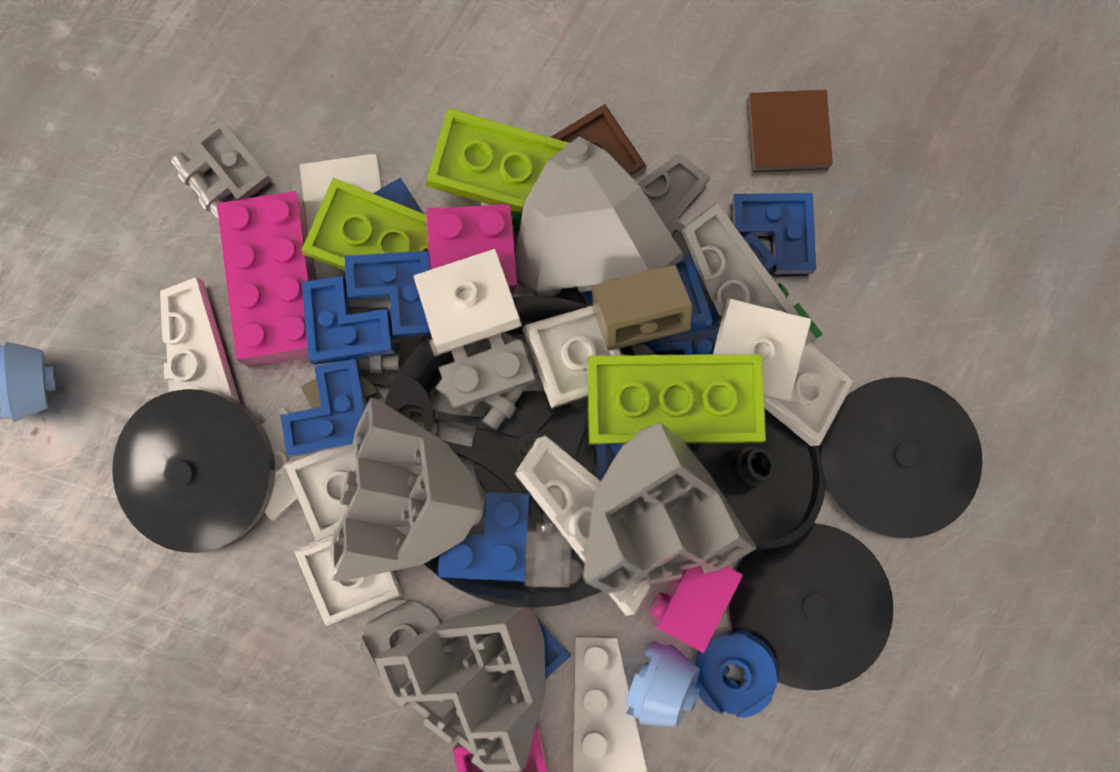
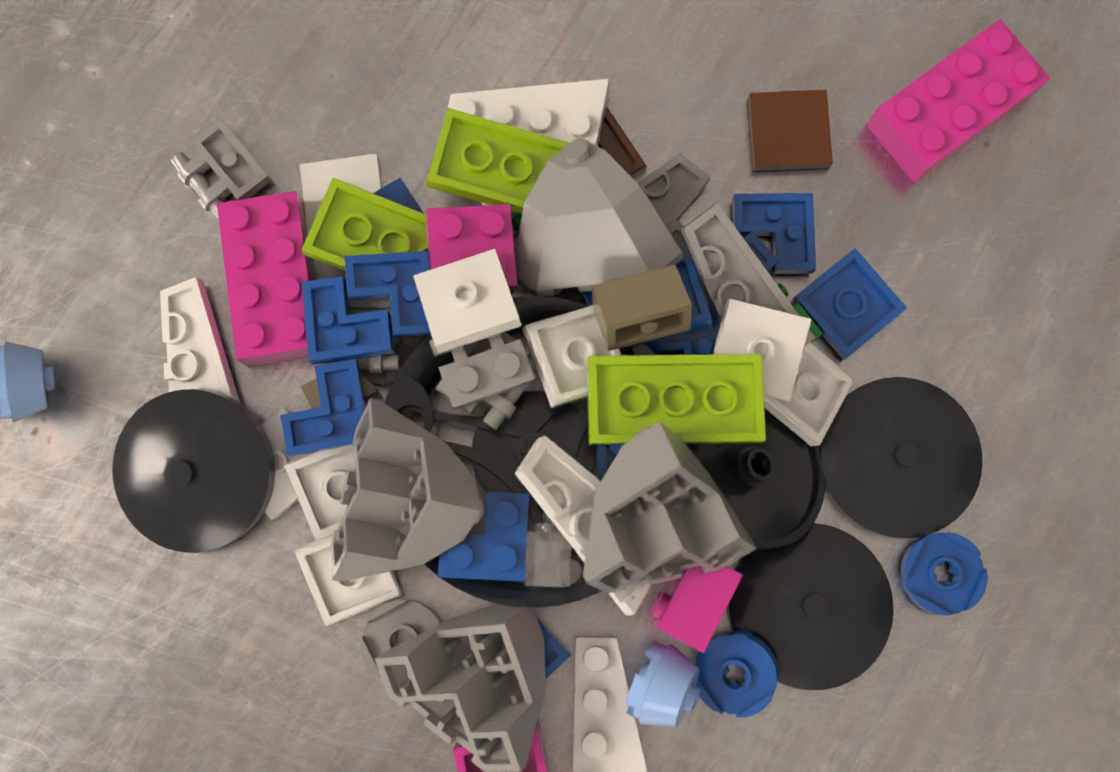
(551, 110): none -> white wing
(850, 303): none -> blue plate
(957, 100): none -> dark pink brick
(965, 565): none -> blue plate

